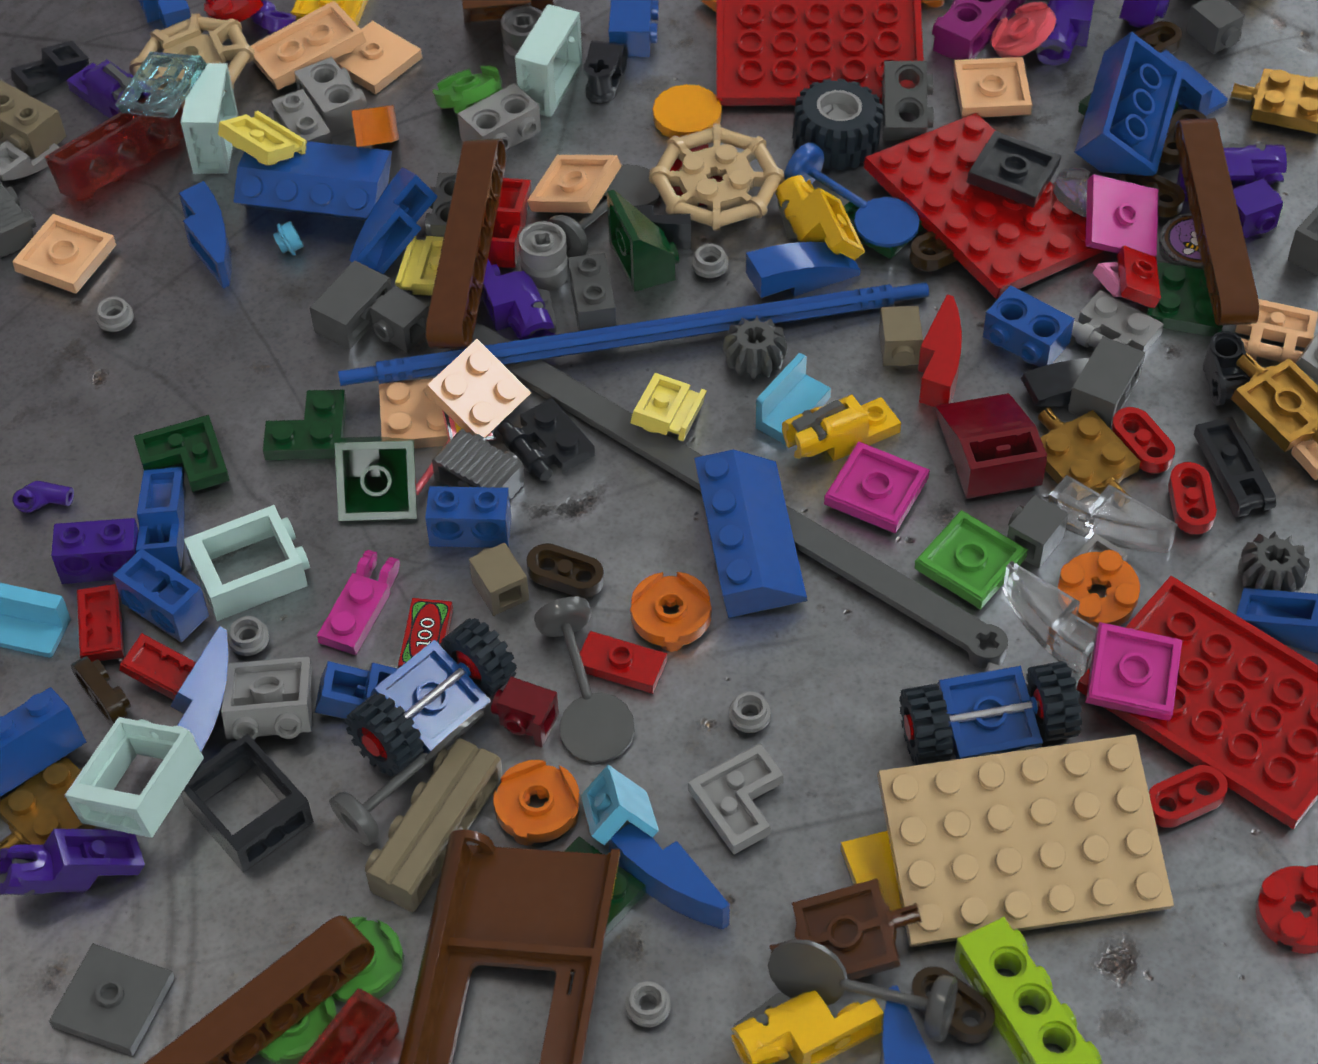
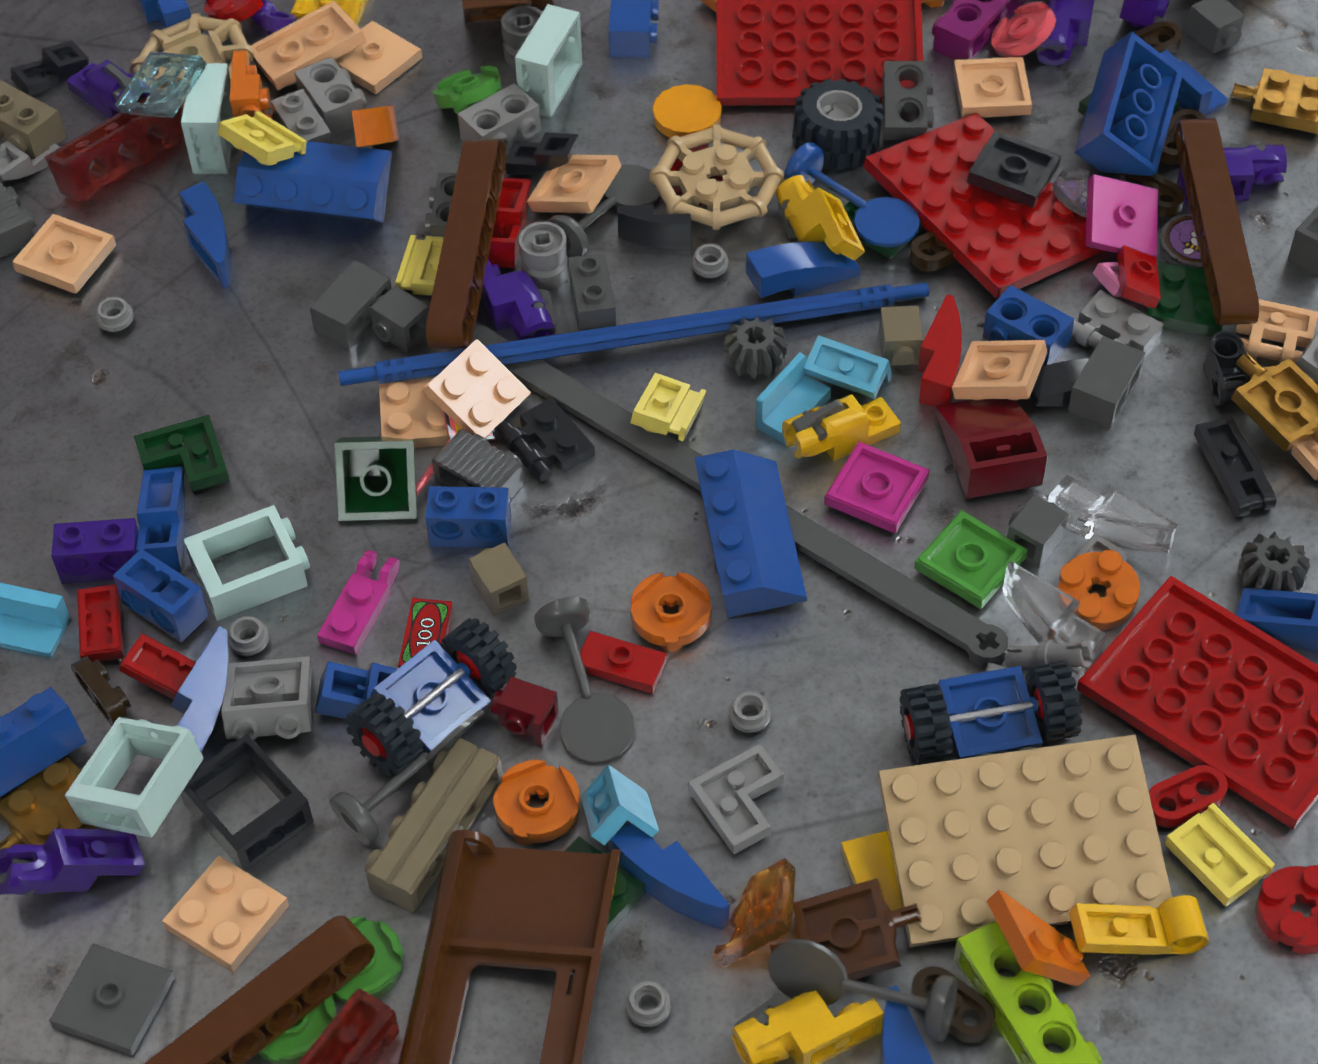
(40, 494): dark purple arm -> none
(225, 913): none -> light nougat plate
(246, 88): none -> orange plate
(288, 238): medium azure plate -> none
(312, 436): dark green plate -> none
(392, 221): blue slope -> none
(534, 157): none -> black slope
(567, 570): dark brown plate -> none
(604, 69): black piece -> none
(639, 245): dark green slope -> none
(762, 914): none -> clear orange wing
(847, 367): none -> medium azure panel
(1000, 370): none -> light nougat plate
(1036, 943): none -> orange wing
(1049, 652): none -> light grey pin
(1086, 451): pearl gold plate -> none
(1133, 929): none -> yellow plate
(1134, 671): dark pink plate -> none
(1148, 440): red plate -> none
(1194, 501): red plate -> none
(1219, 854): none -> light yellow plate
(1258, 207): dark purple brick -> none

